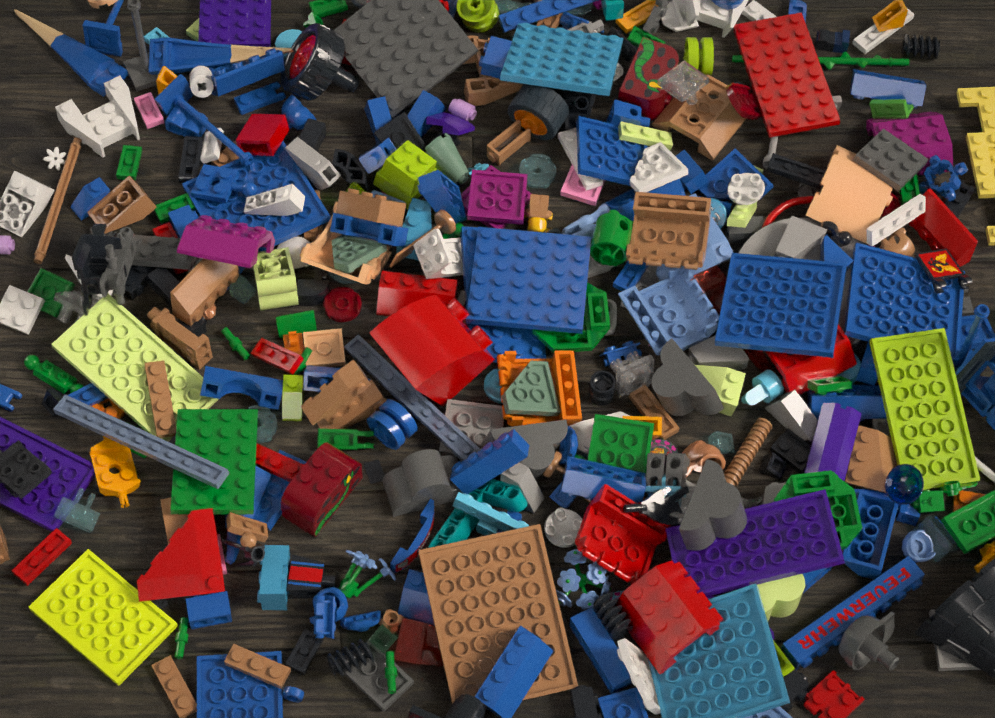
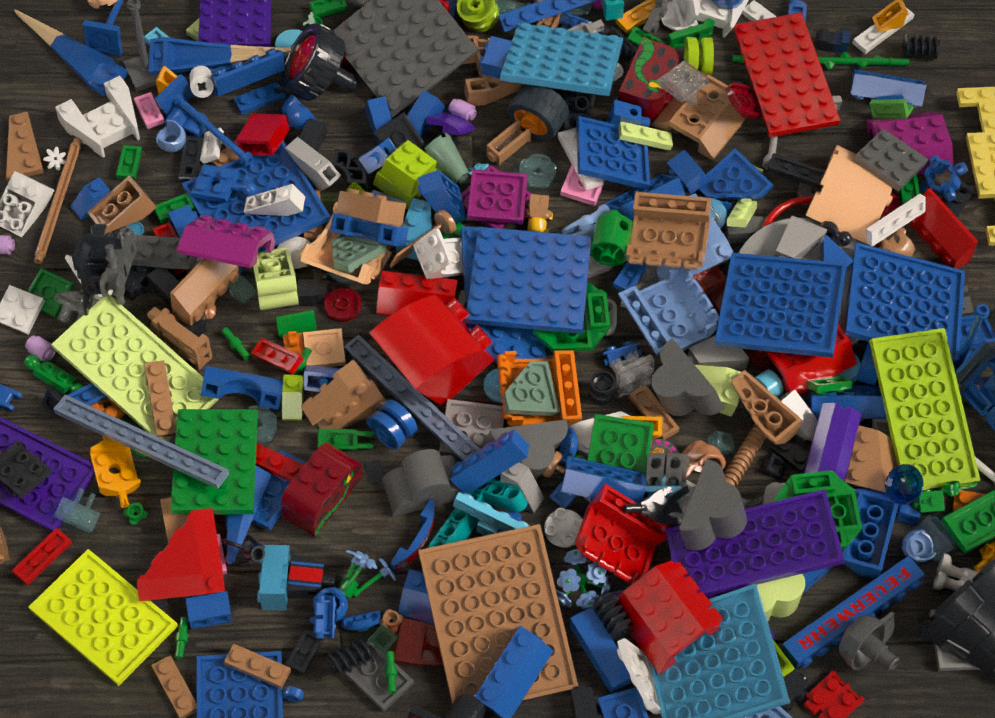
(22, 147): none -> medium nougat wing
(40, 348): none -> lavender brick
(136, 507): none -> green plate
(137, 228): none -> dark azure piece
(171, 137): none -> medium blue hair
(249, 529): medium nougat plate -> none
(656, 169): white plate -> none
(677, 38): none -> green plate
(745, 188): white dish -> none
(767, 411): none -> medium nougat wedge
(941, 266): flag -> none
(946, 569): none -> white piece

